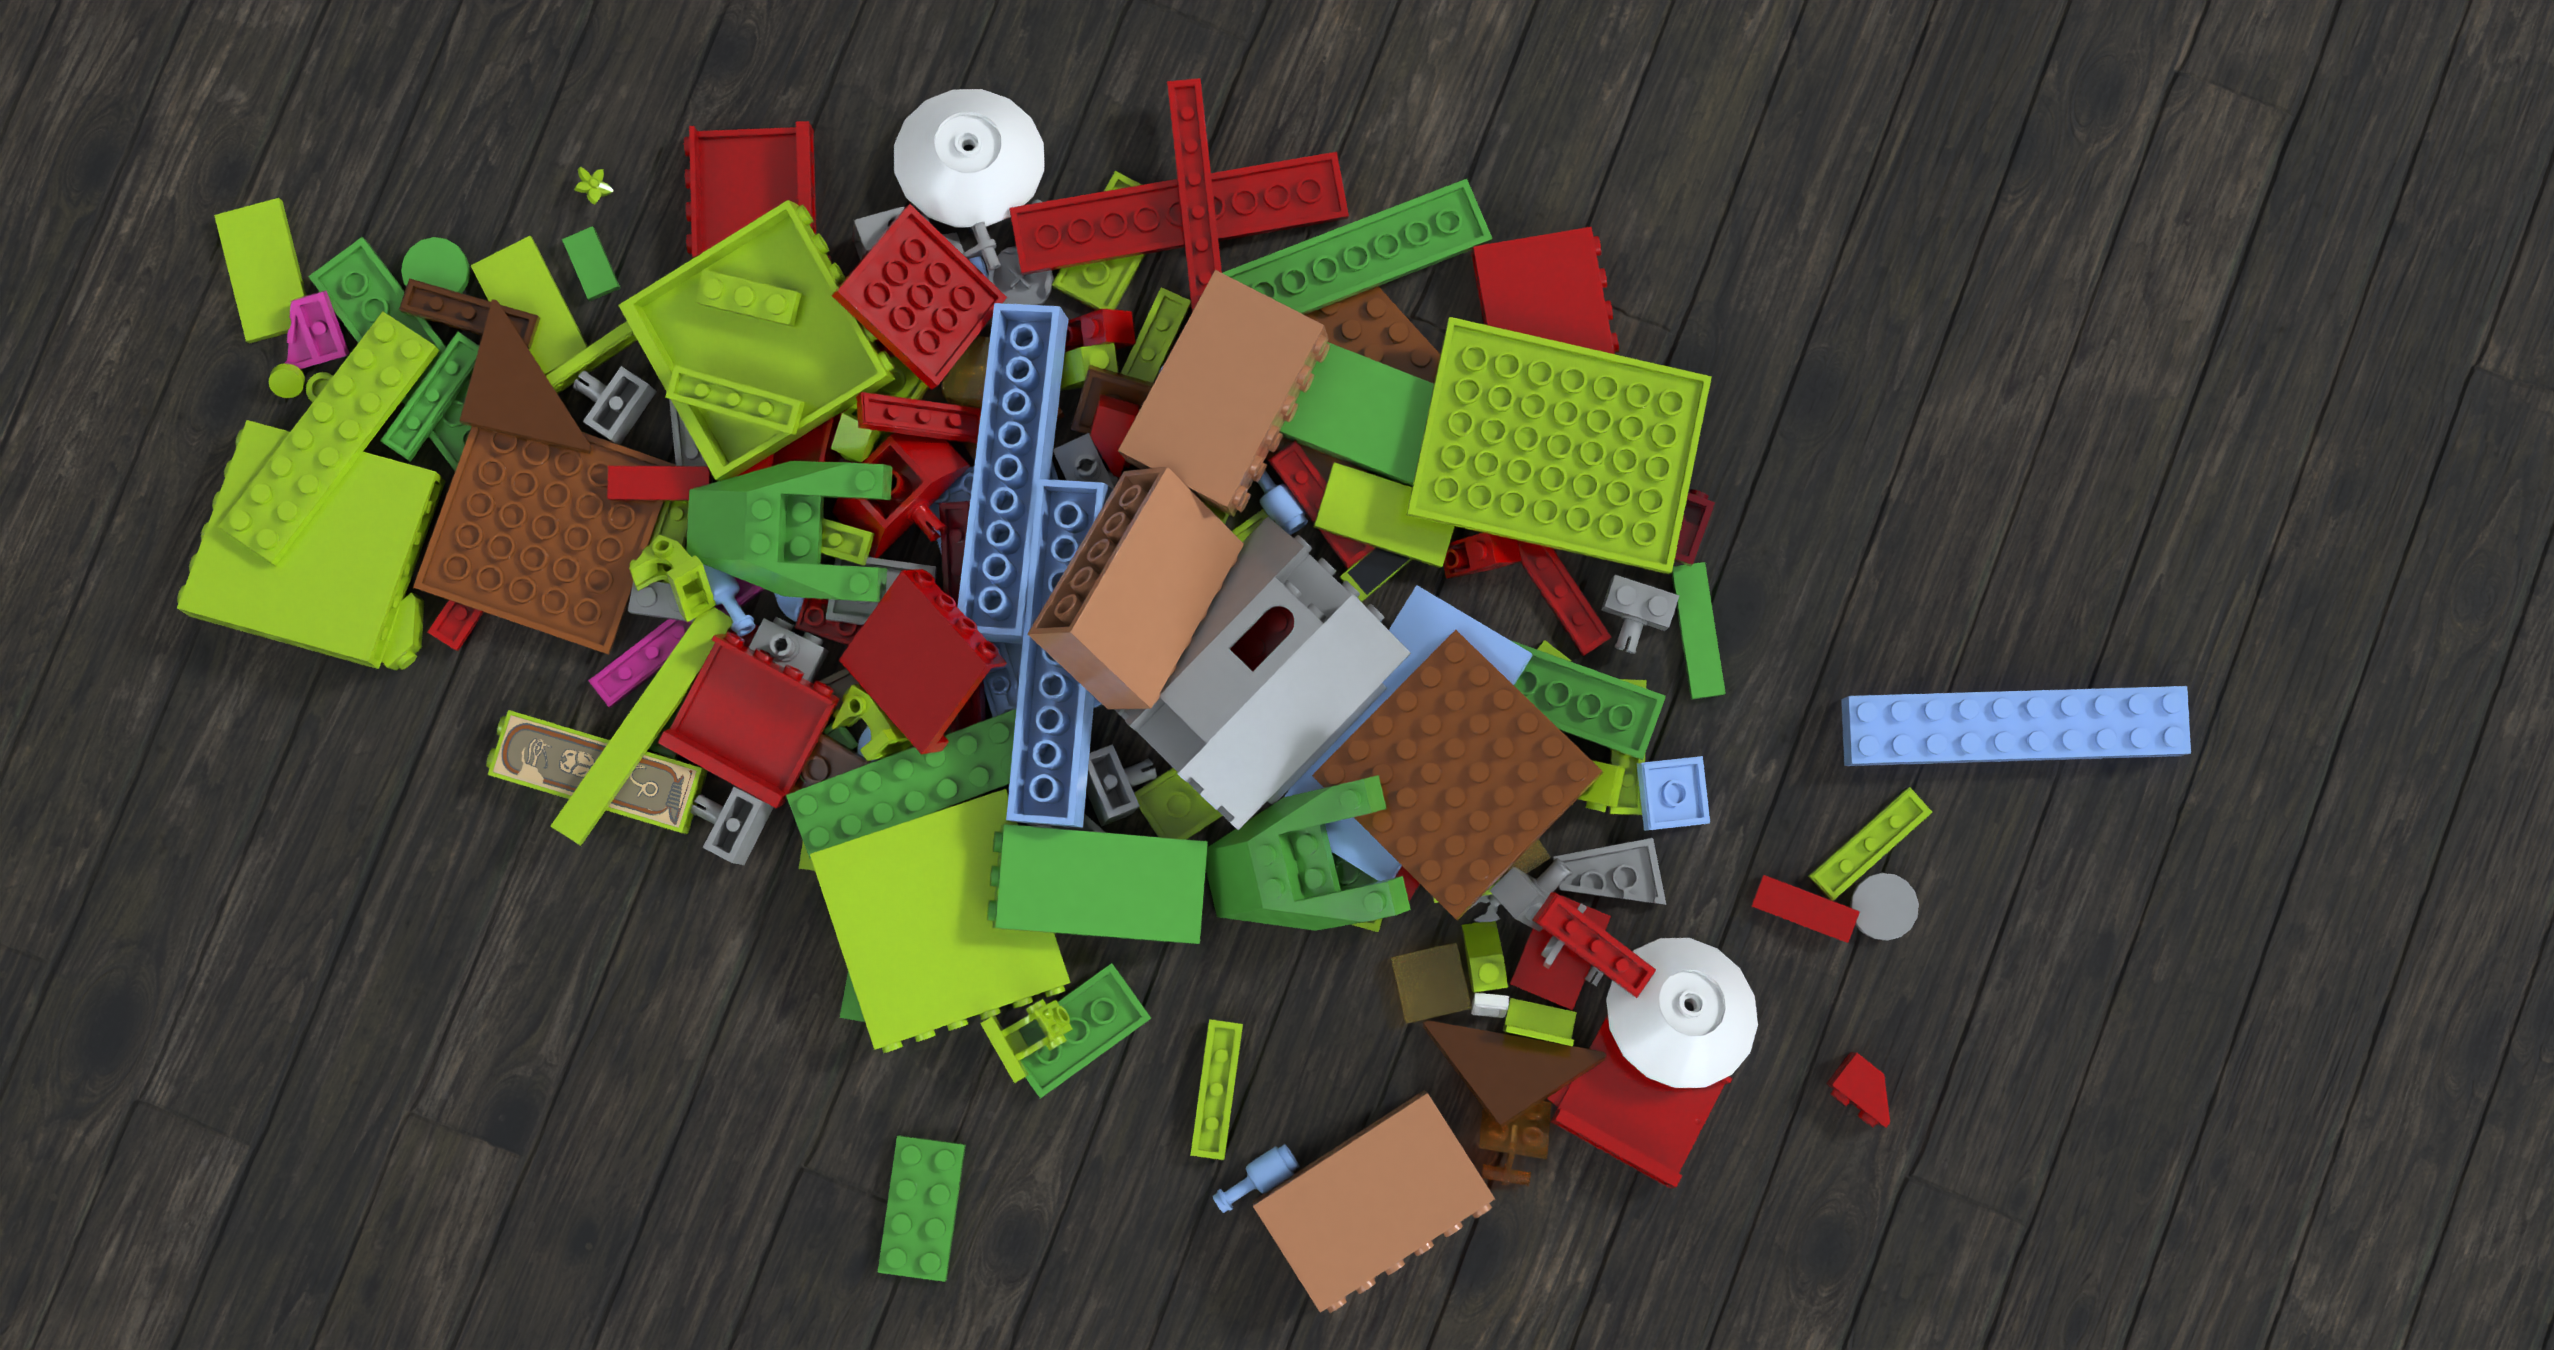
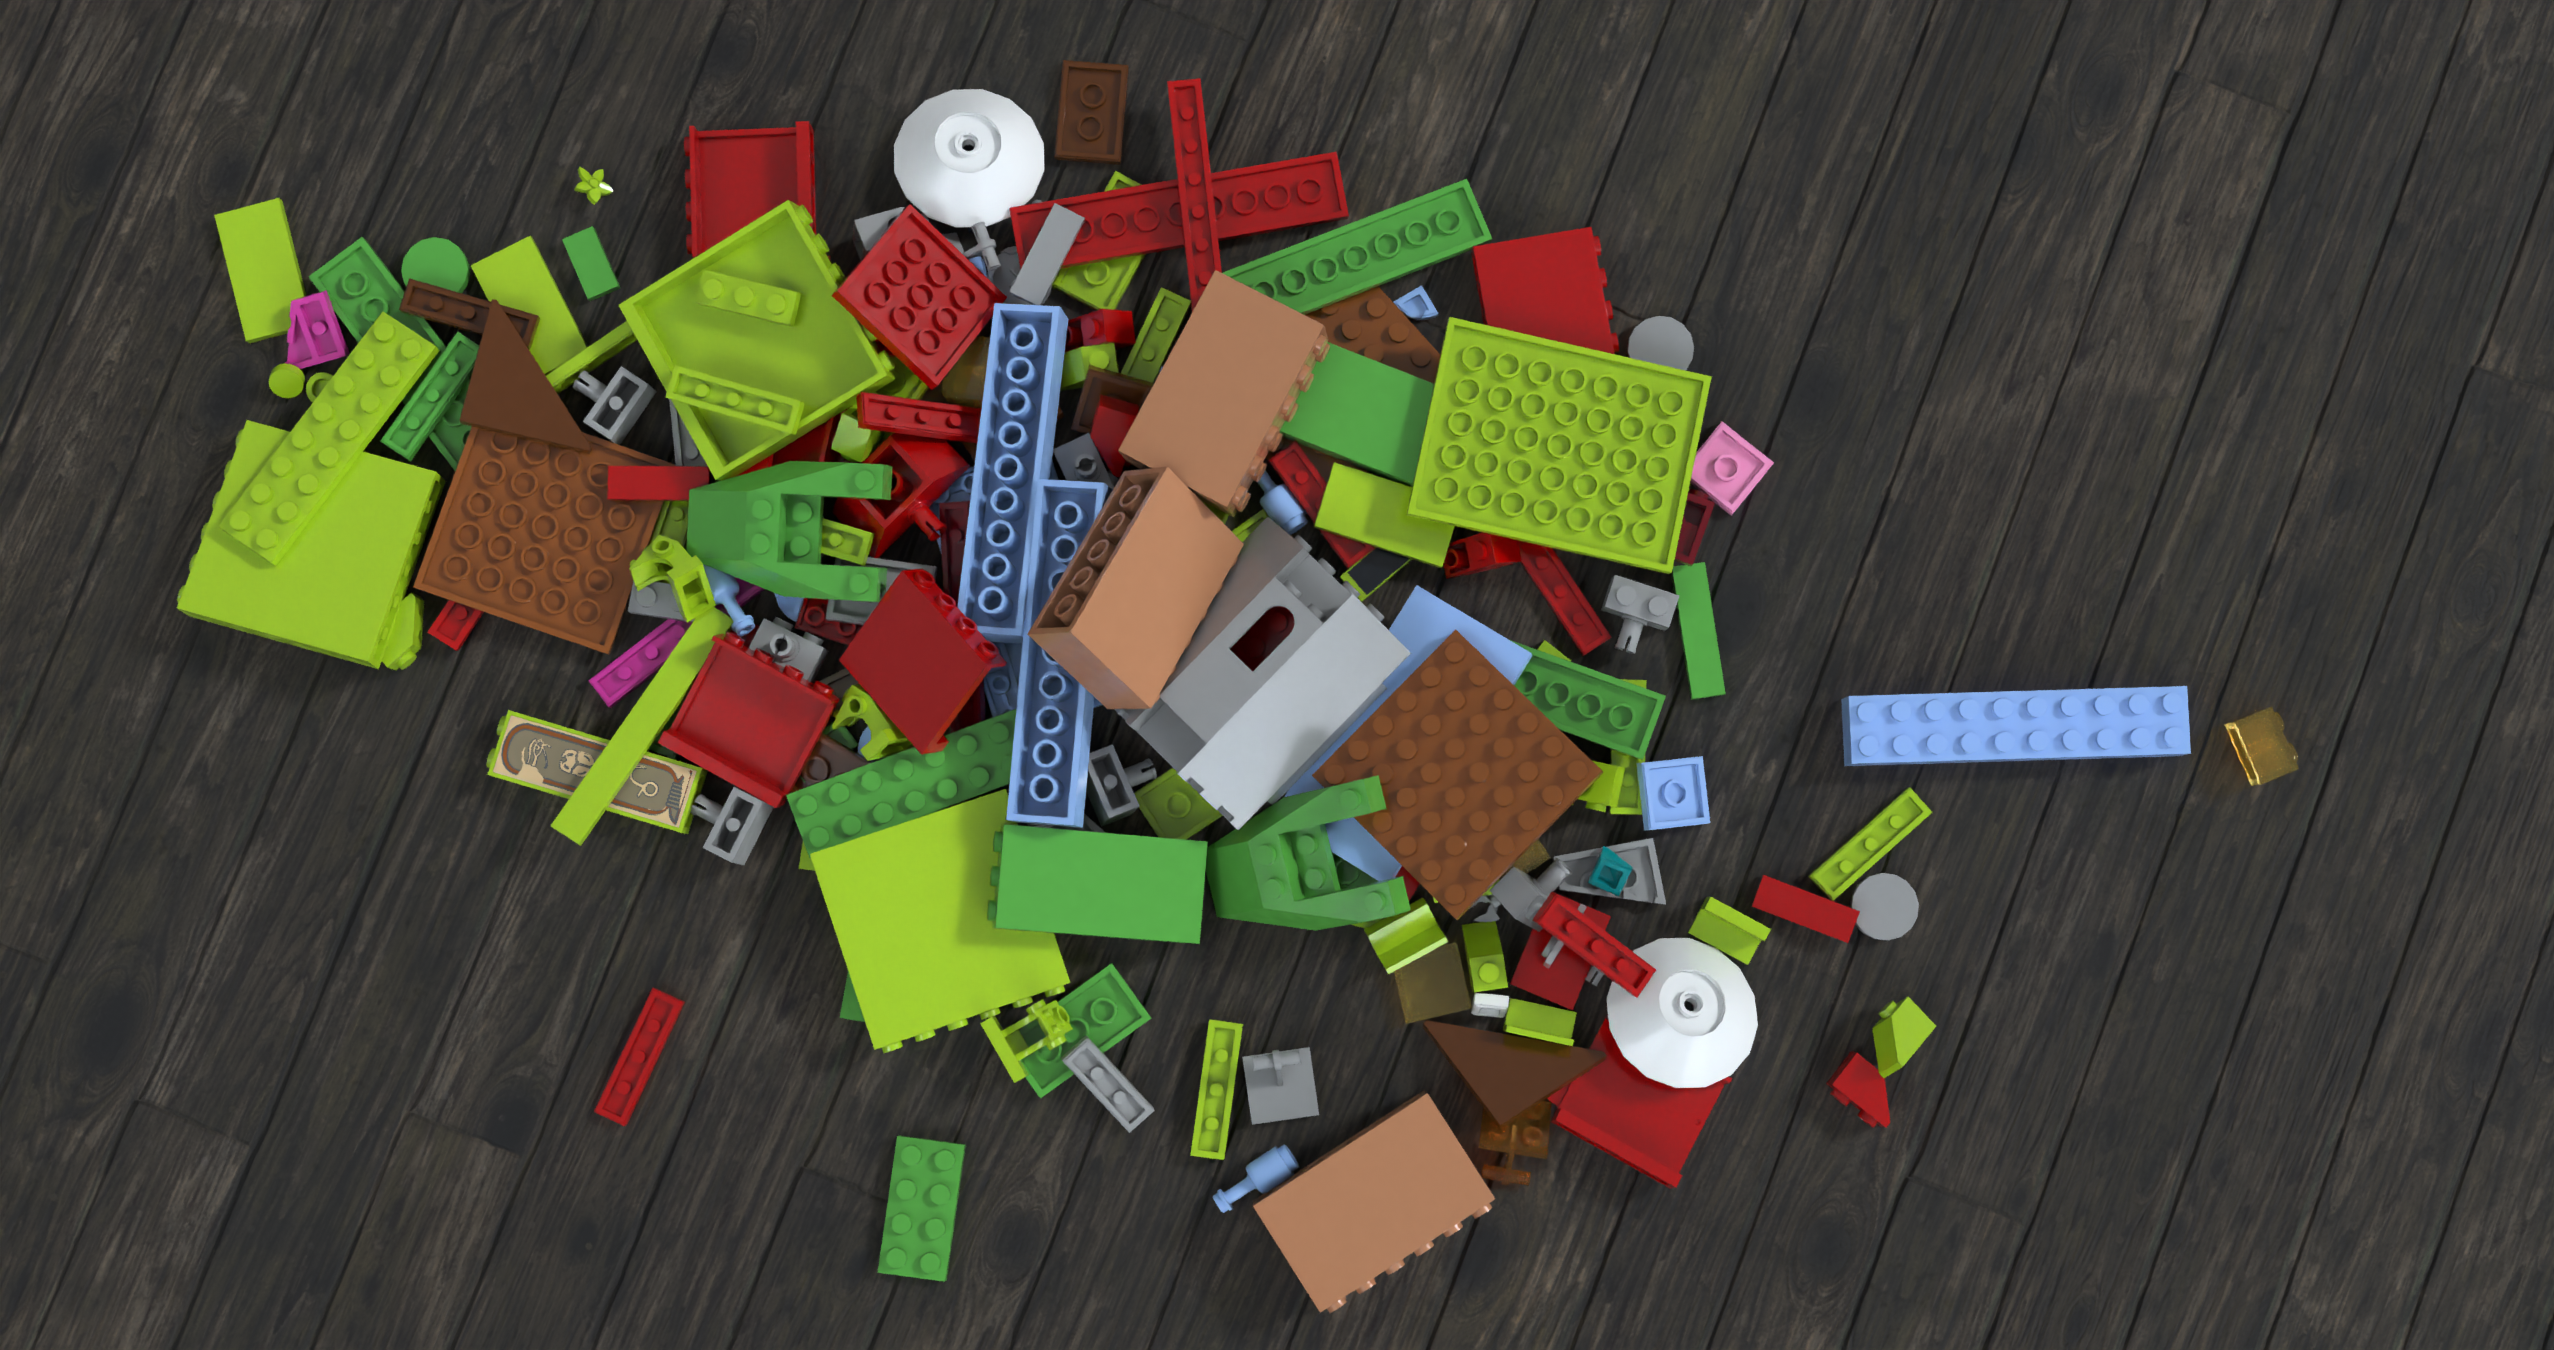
(639, 1056): none -> red tile
(1047, 255): none -> light grey tile
(1091, 112): none -> reddish brown tile
(1107, 1083): none -> light grey tile
(1280, 1085): none -> light grey plate
(1405, 936): none -> lime panel
(1416, 305): none -> light blue tile
(1610, 872): none -> teal slope
(1661, 342): none -> light grey tile
(1728, 468): none -> bright pink tile
(1728, 930): none -> lime panel
(1899, 1034): none -> lime slope
(2262, 746): none -> clear yellow brick

